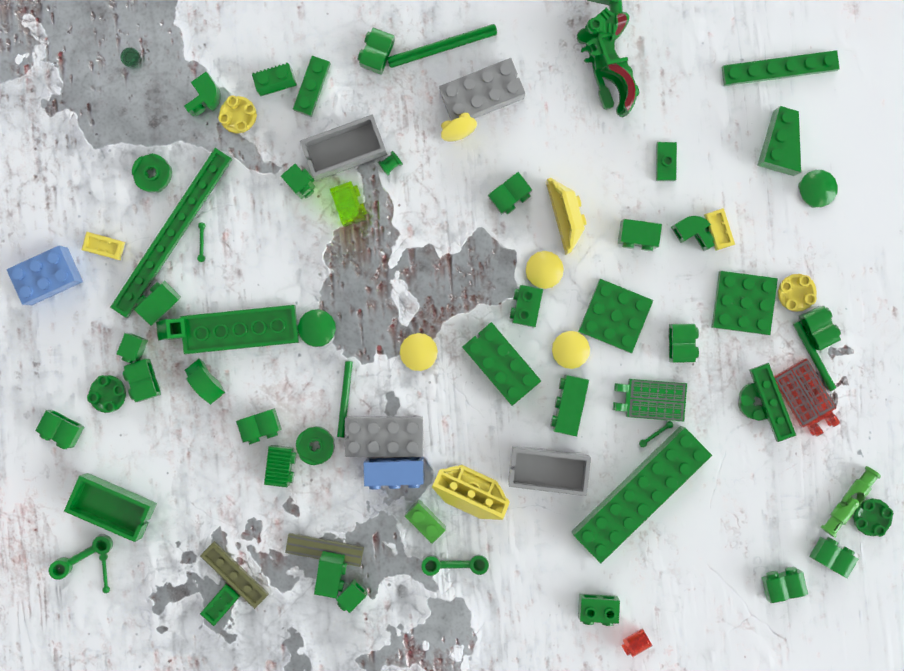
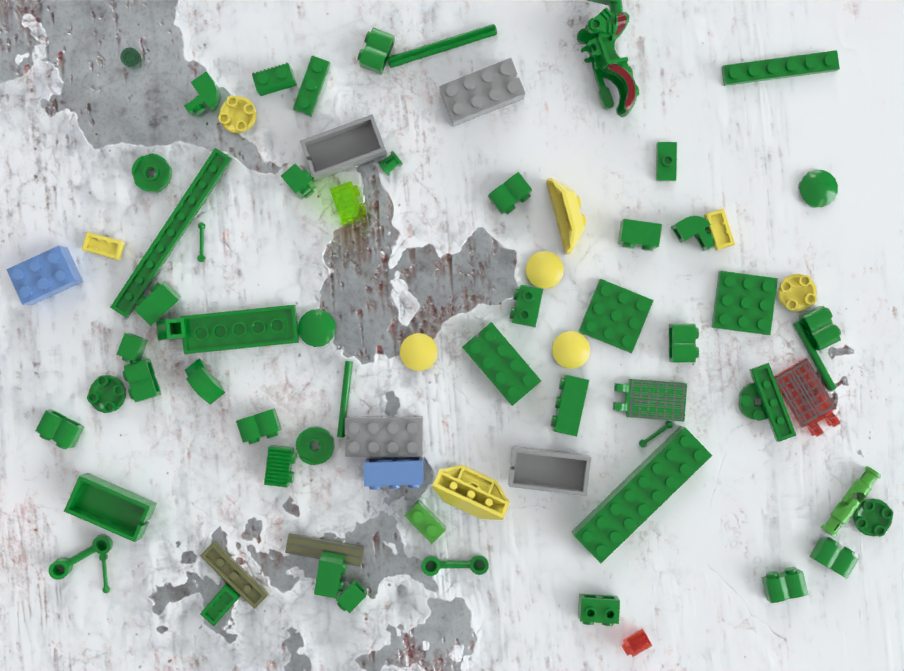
(458, 128): light yellow dish -> none
(782, 143): green wedge -> none

